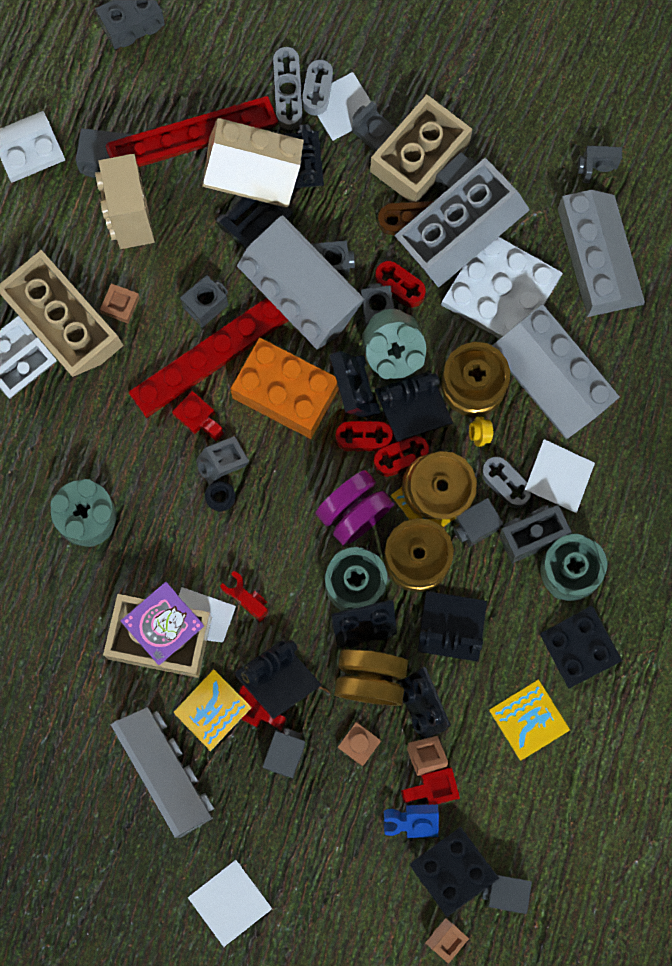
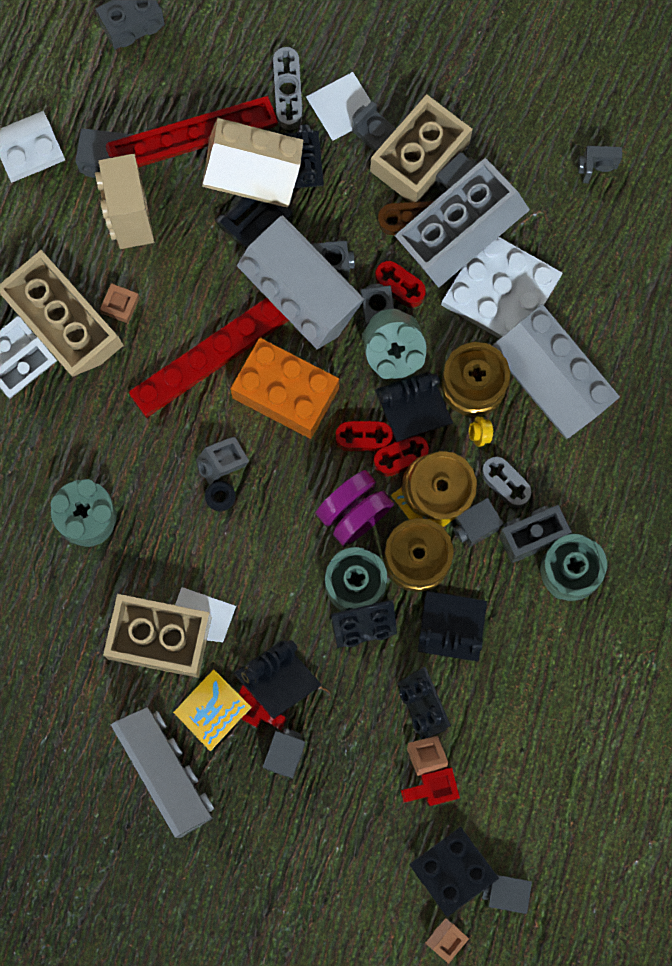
(162, 623): sticker -> none
(197, 415): red plate -> none
(205, 312): dark grey brick -> none
(229, 903): white sticker -> none
(253, 602): red plate -> none
(323, 88): light grey beam -> none
(354, 384): black plate -> none
(359, 744): nougat plate -> none
(372, 672): pearl gold wheel -> none
(417, 821): blue plate -> none
(529, 720): yellow sticker -> none
(559, 476): white sticker -> none
(581, 647): black hinge -> none
(599, 252): light grey slope -> none

